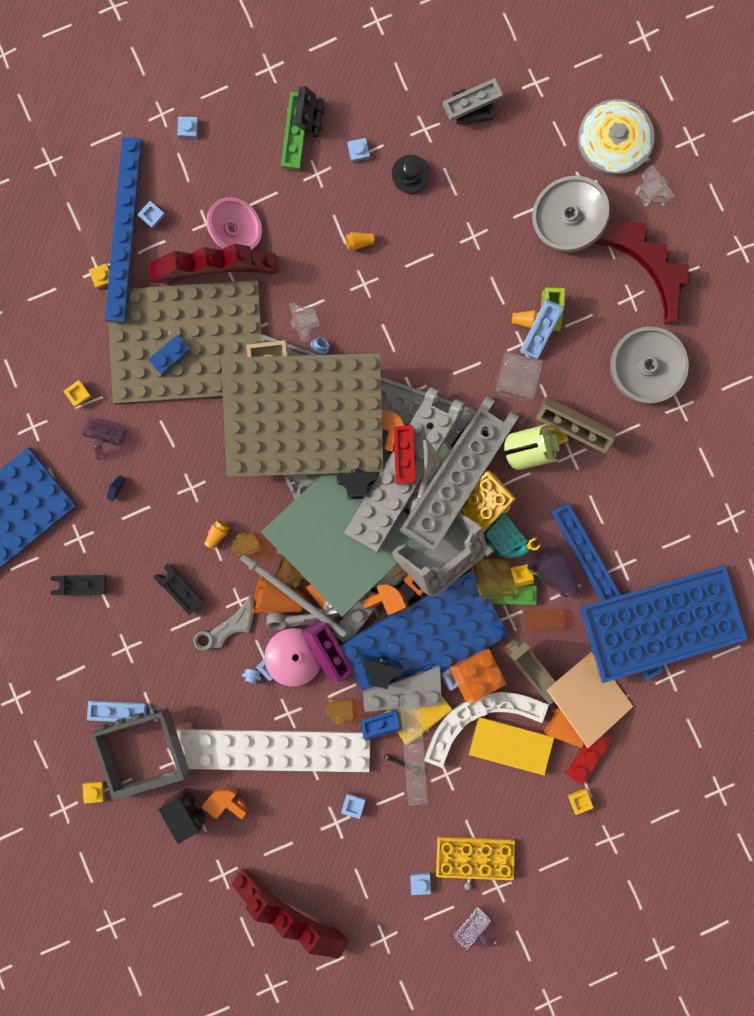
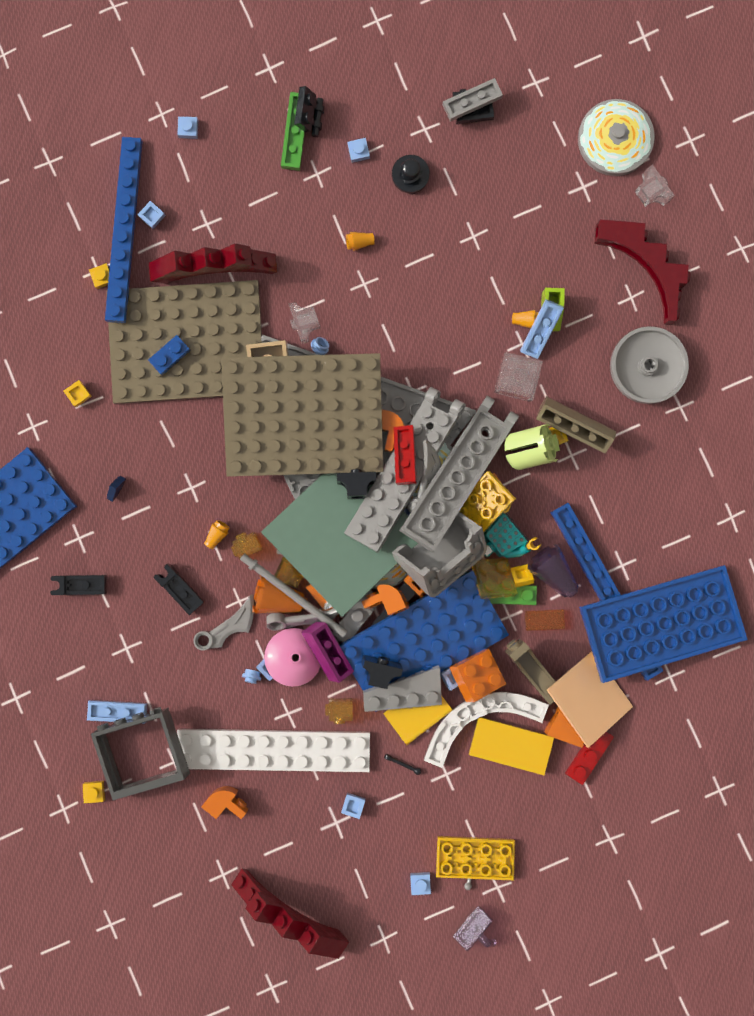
(103, 432): clear purple plate -> none
(182, 815): black brick -> none
(236, 216): bright pink dish -> none
(381, 725): blue plate -> none
(413, 748): clear tile -> none
(571, 213): light grey dish -> none
(580, 801): yellow plate -> none

